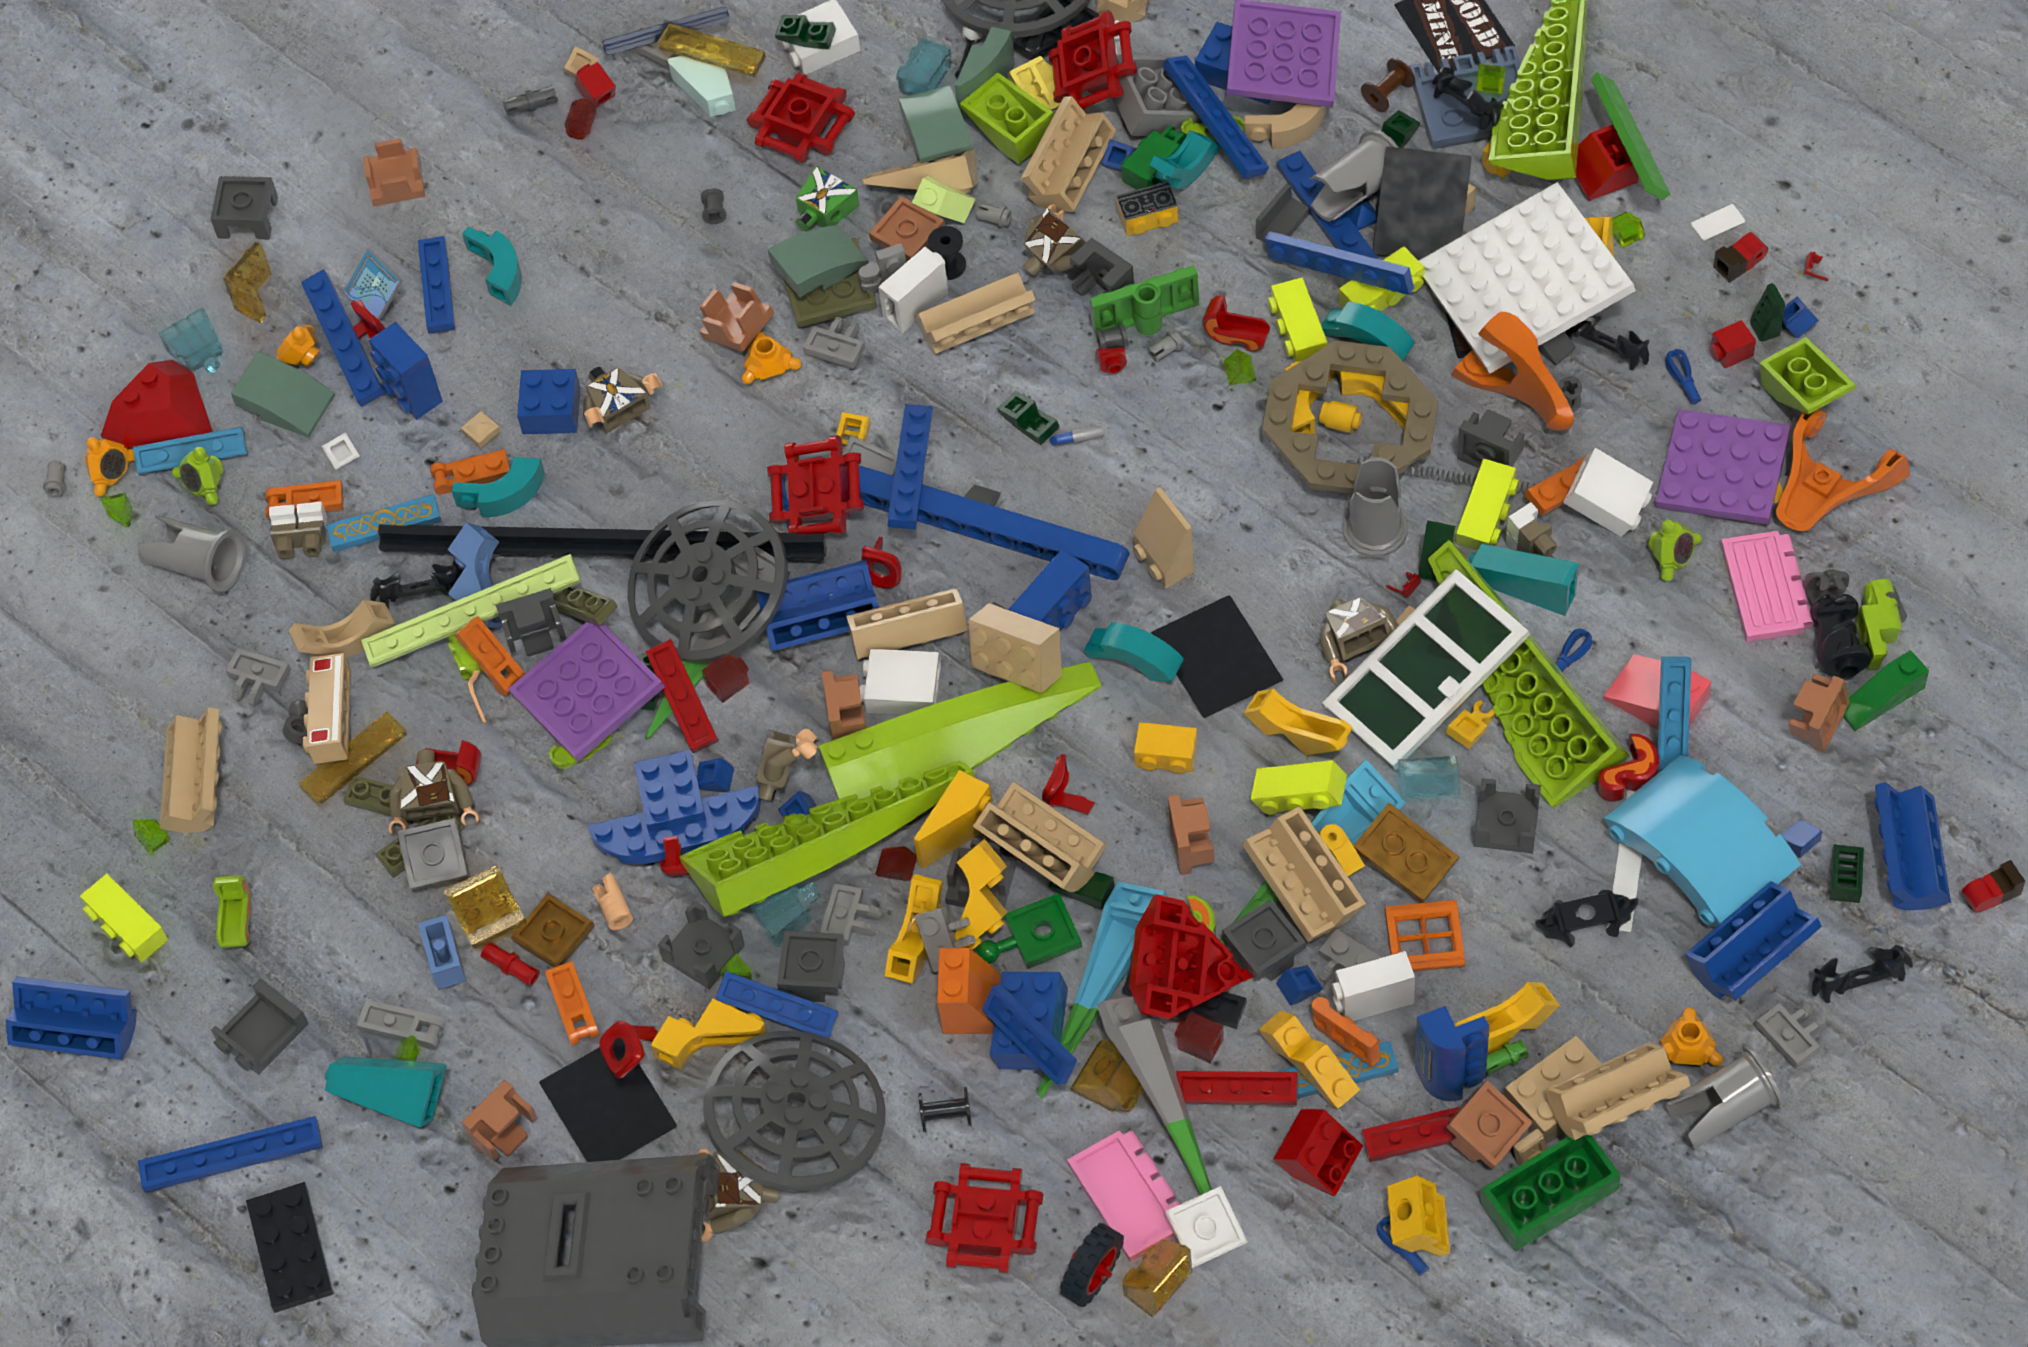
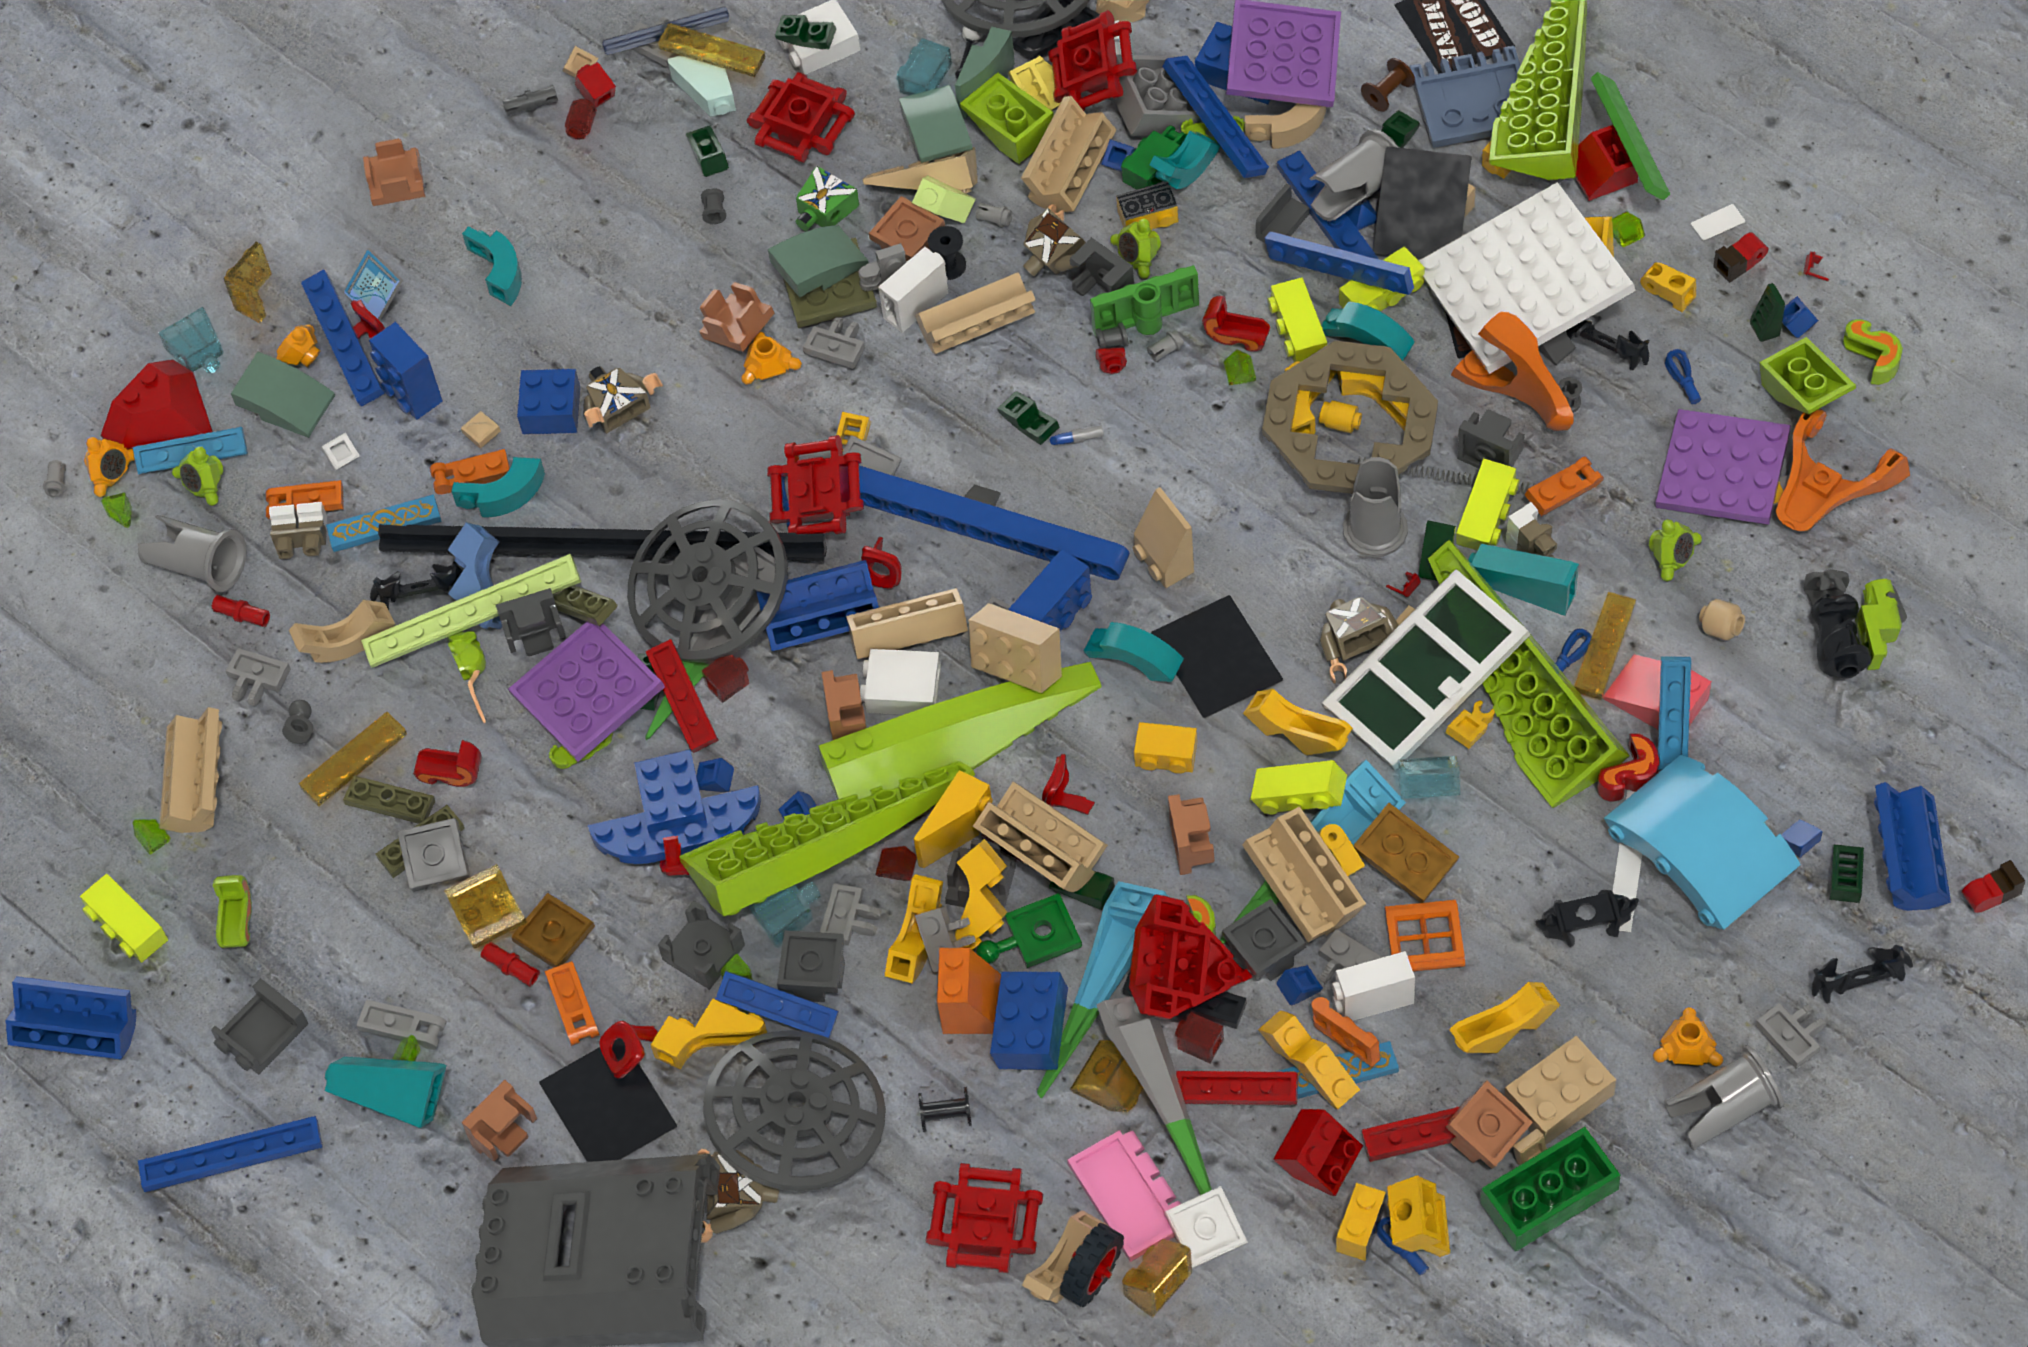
(240, 610): none -> red pin
(243, 204): dark grey panel -> none
(289, 1247): black plate -> none
(327, 708): tan brick -> none
(428, 791): dark tan torso -> none
(436, 284): blue plate -> none
(442, 952): medium blue brick -> none
(489, 654): orange plate -> none
(613, 903): light nougat hinge -> none
(707, 151): none -> dark green slope
(777, 756): dark tan torso -> none
(910, 467): blue plate -> none
(1029, 1035): blue plate -> none
(1046, 1280): none -> tan arch
(1137, 245): none -> lime rock
(1361, 1221): none -> yellow brick
(1450, 1054): blue brick -> none
(1451, 85): black piece -> none
(1491, 78): clear neon green slope -> none
(1506, 818): dark grey panel -> none
(1507, 1055): bright green pin -> none
(1605, 645): none -> clear yellow plate
(1609, 492): white brick -> none
(1615, 1090): tan brick -> none
(1670, 285): none -> yellow leg
(1722, 619): none -> tan head
(1732, 344): red brick -> none
(1751, 942): blue brick -> none
(1767, 585): bright pink hinge -> none
(1824, 708): nougat panel -> none
(1876, 345): none -> lime animal
(1886, 690): green slope -> none

